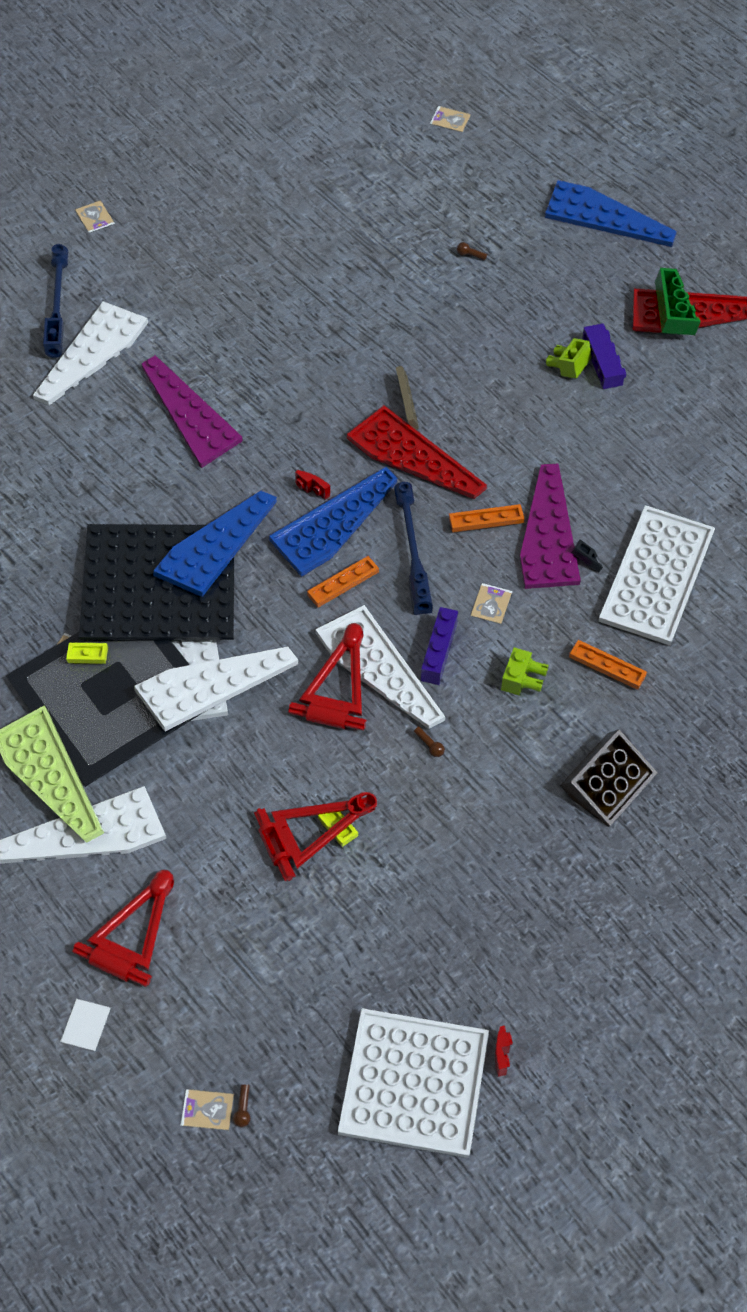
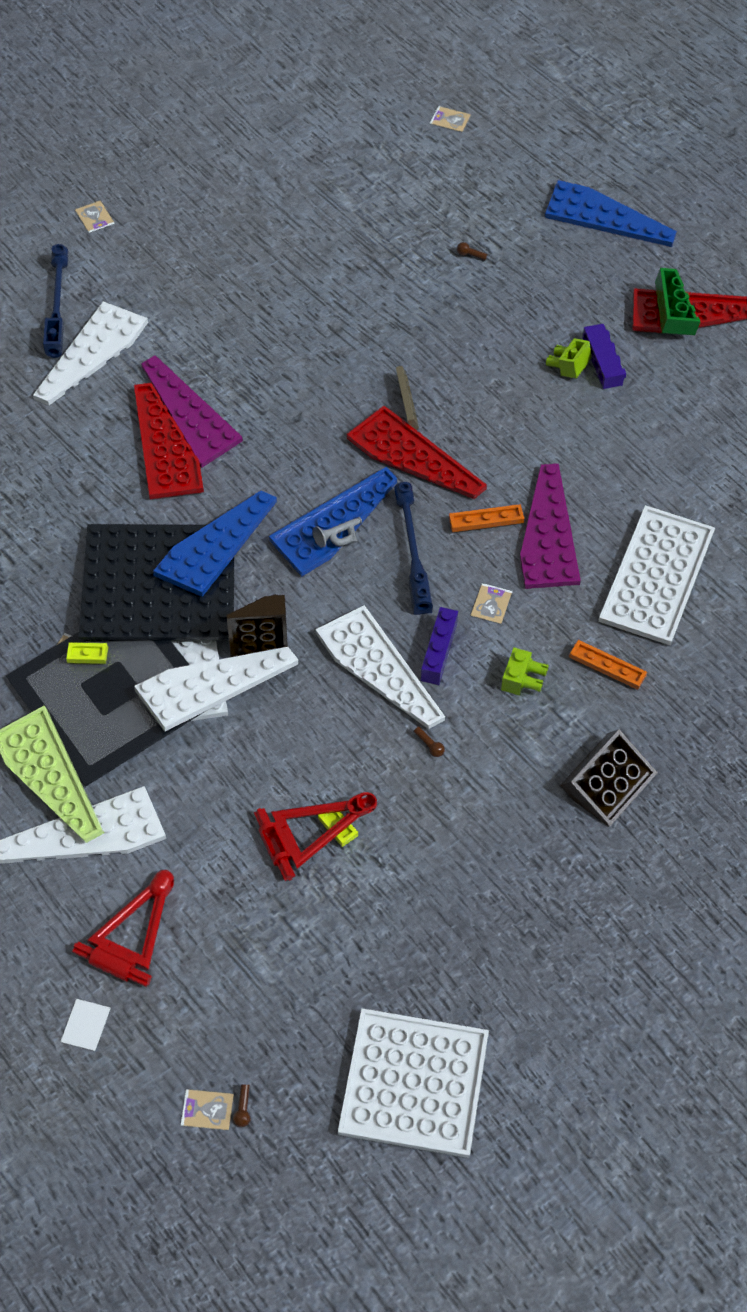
(168, 458): none -> red wing
(258, 626): none -> dark brown slope
(311, 482): red slope -> none
(322, 535): none -> light grey piece
(329, 710): red piece -> none
(343, 581): orange plate -> none
(503, 1044): red slope -> none
(587, 555): black tile -> none

